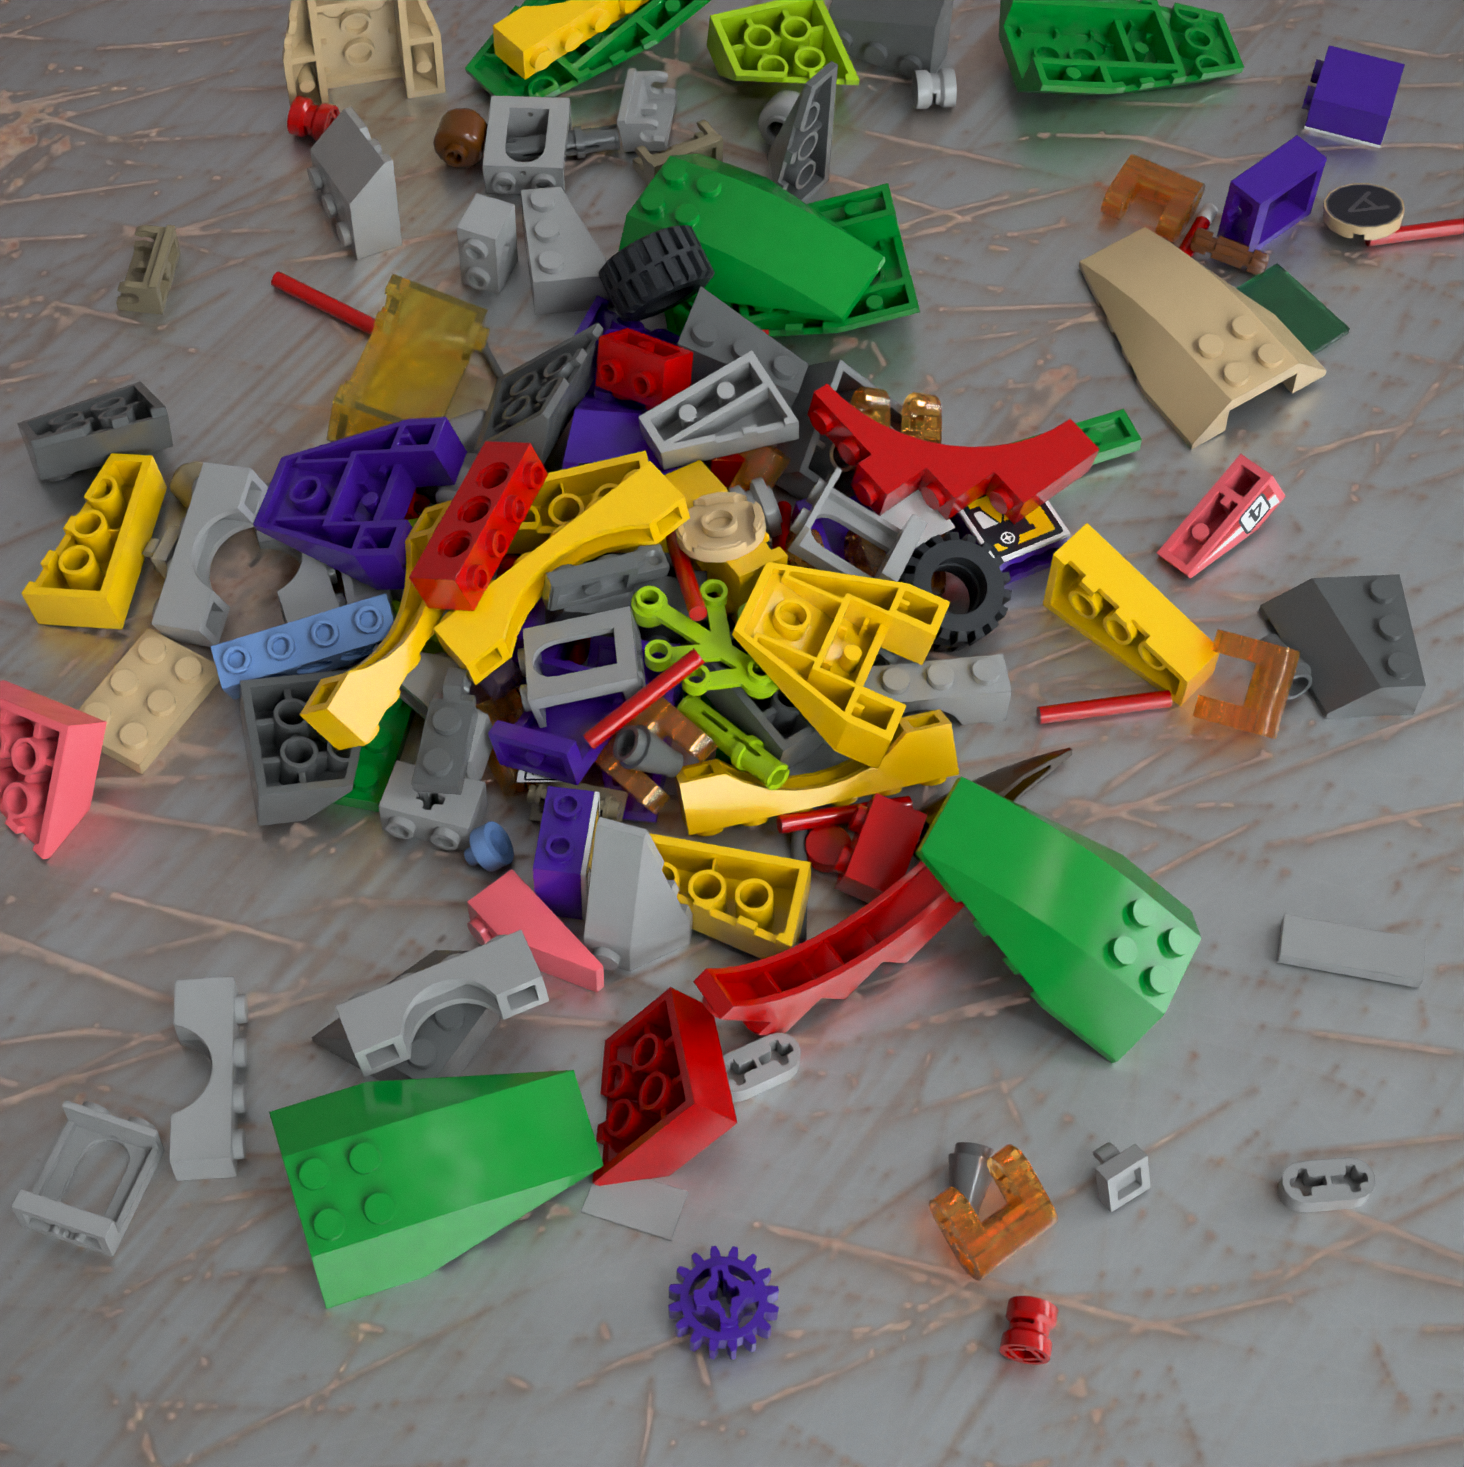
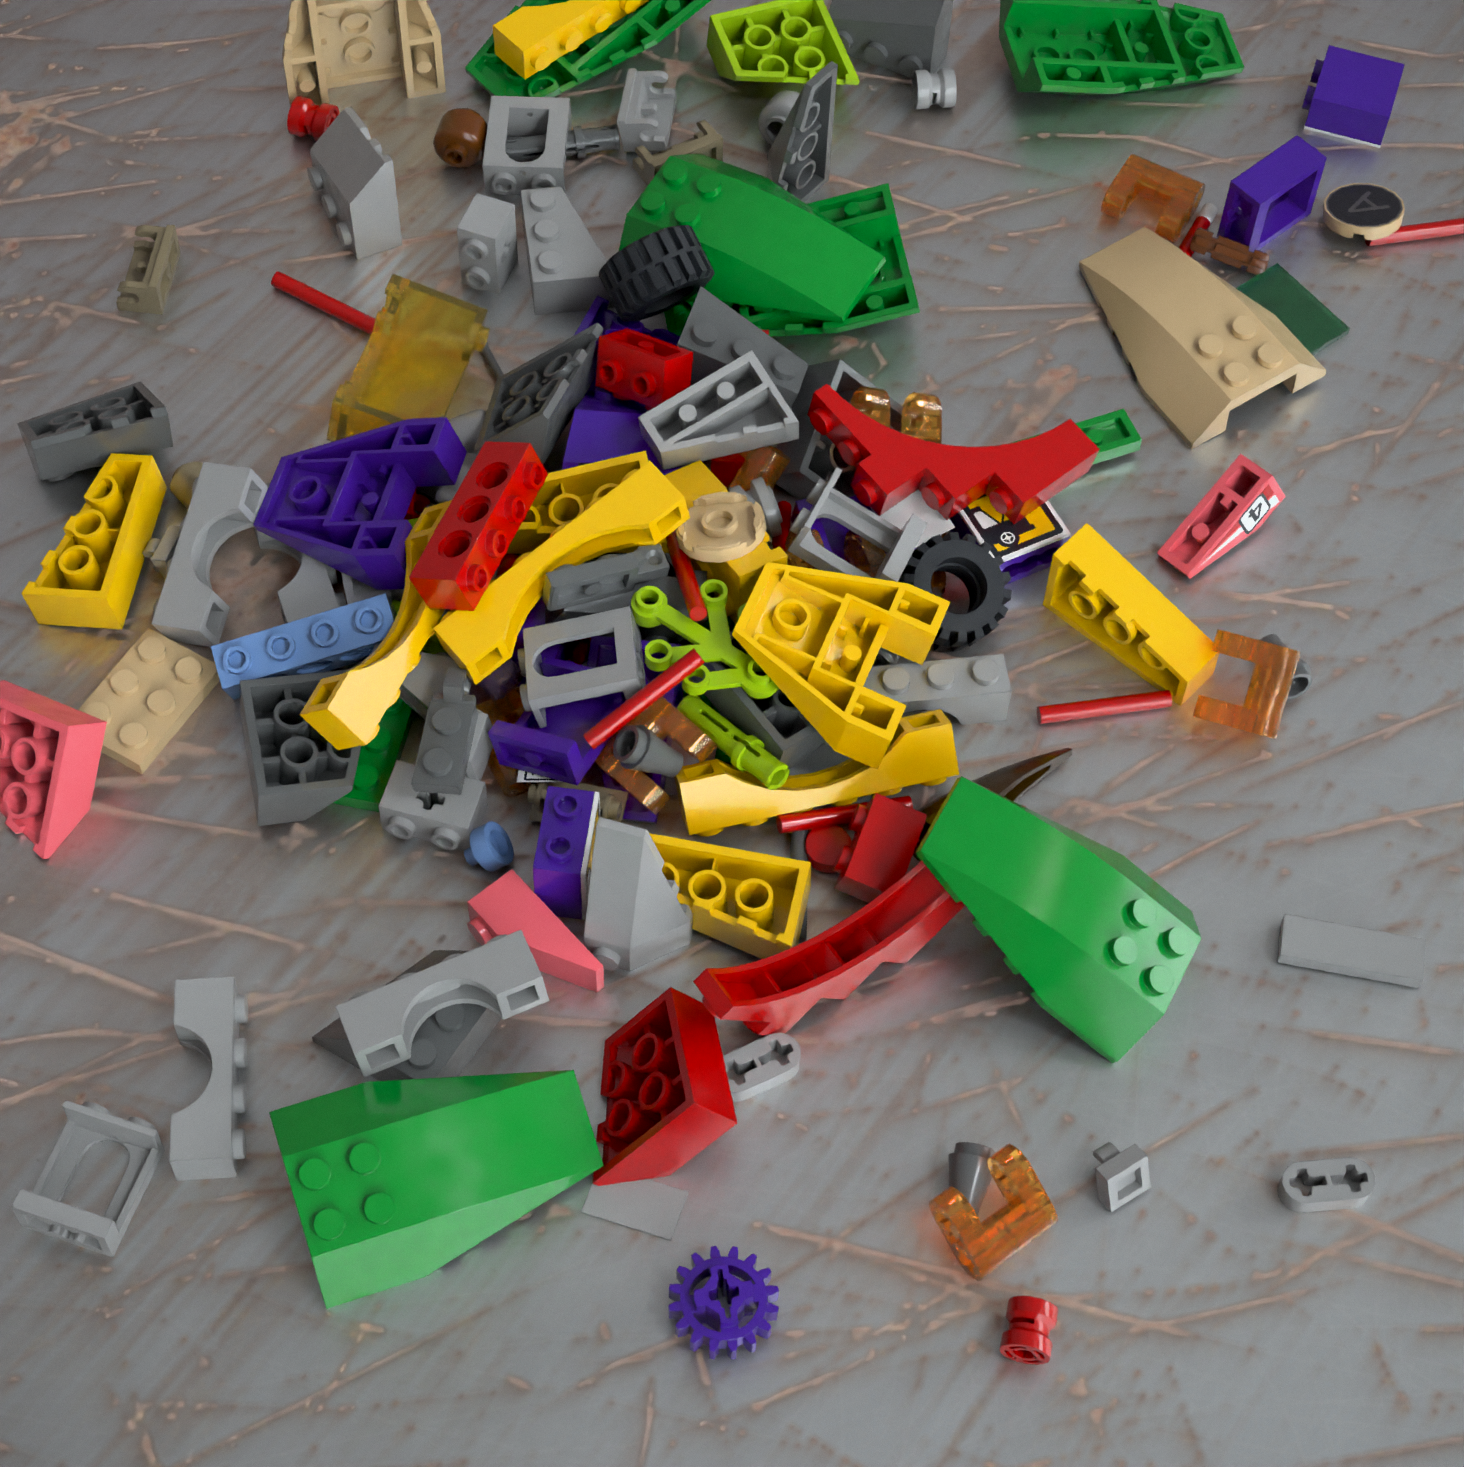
(1355, 641): dark grey wedge -> none

